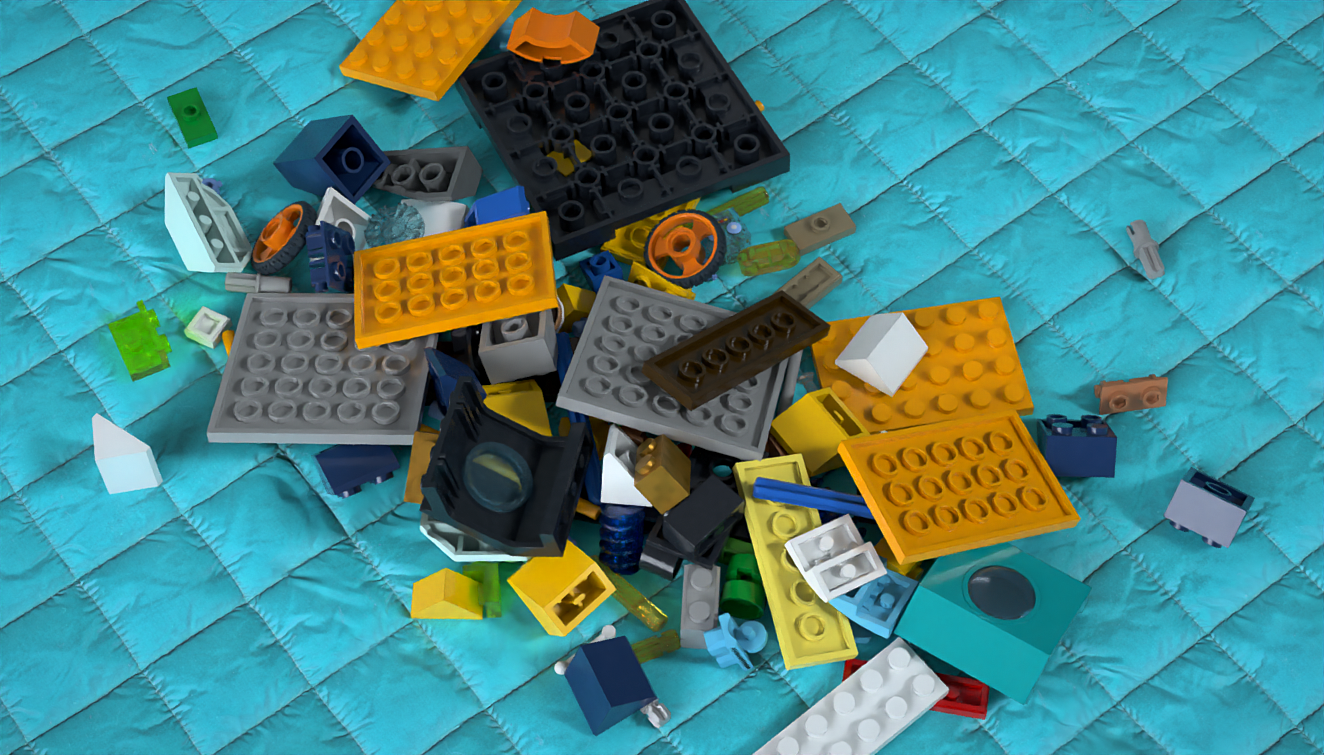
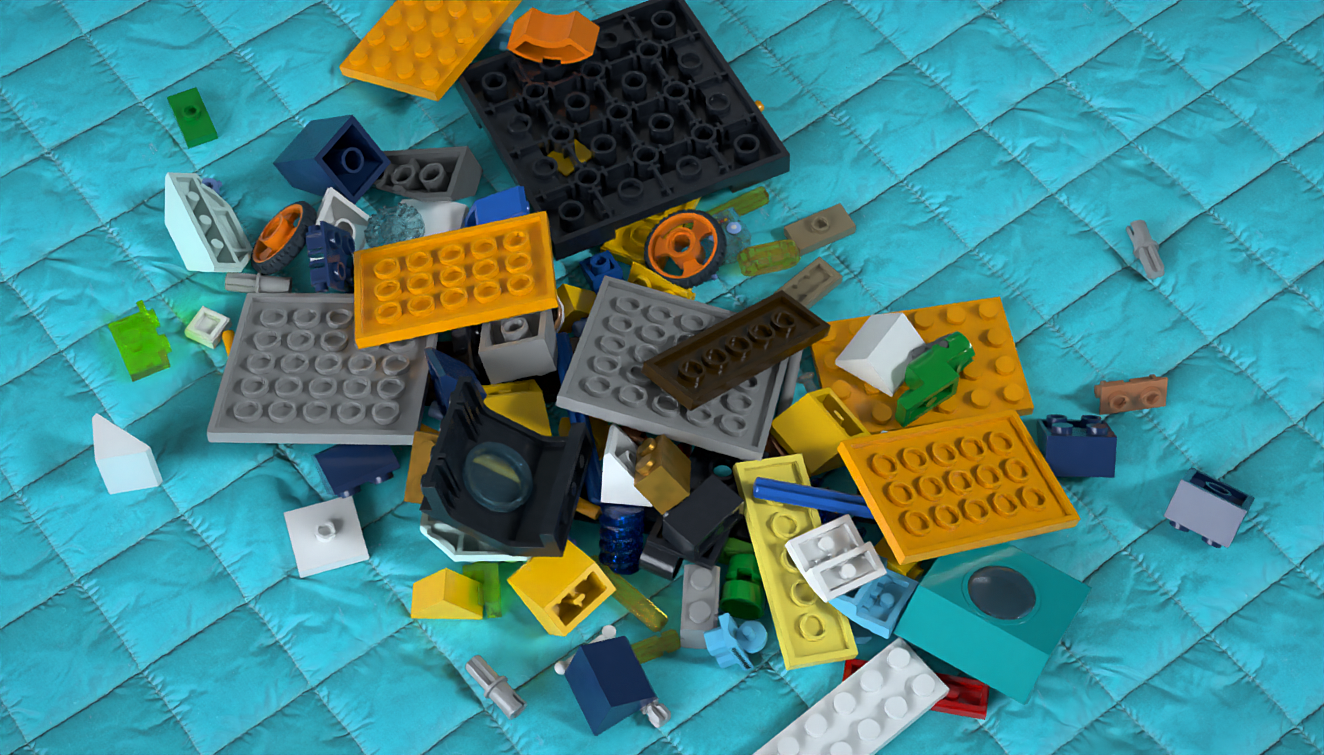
(326, 536): none -> white plate
(496, 687): none -> light grey axle
(933, 375): none -> green plate

